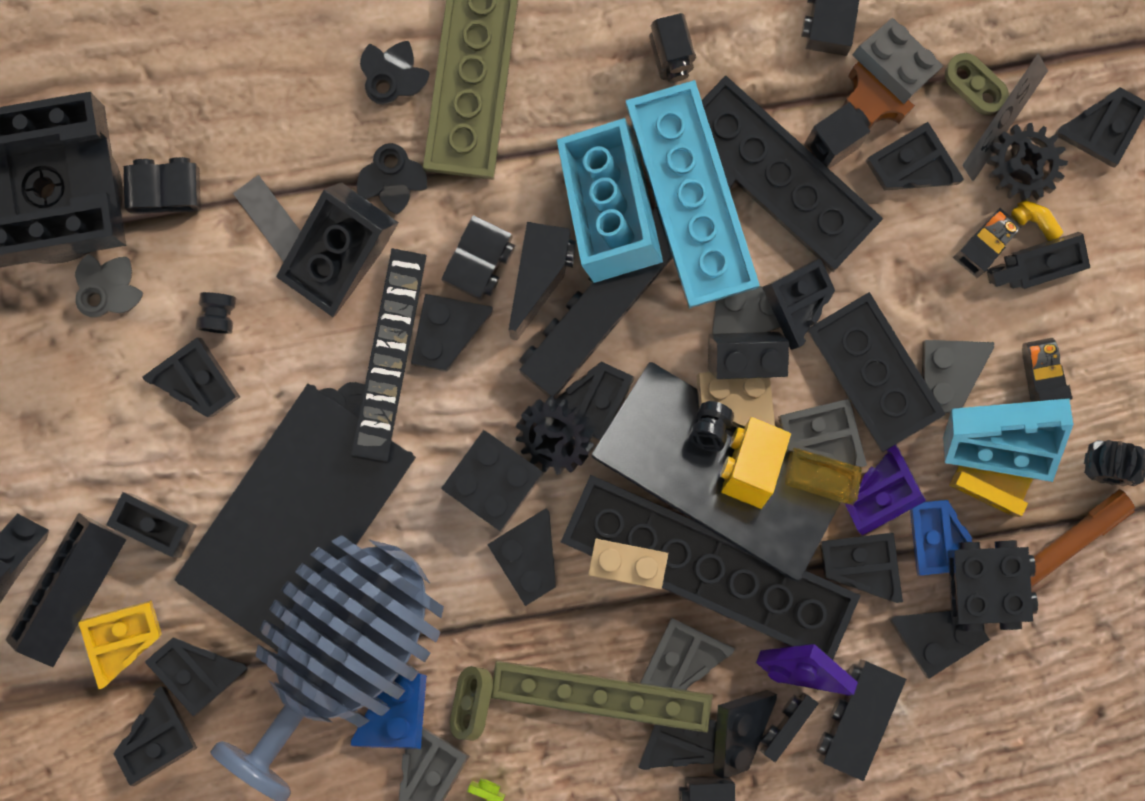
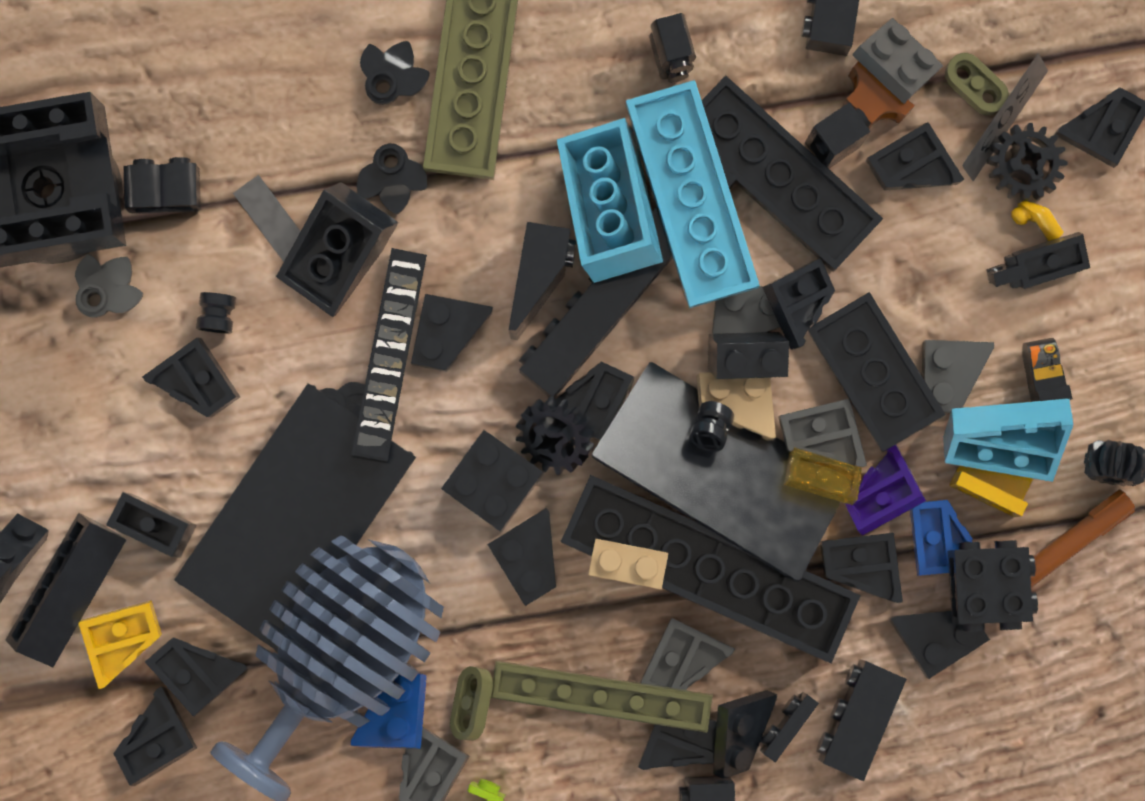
(478, 258): black brick -> none
(755, 462): yellow brick -> none
(807, 668): dark purple wing -> none
(987, 243): black leg -> none

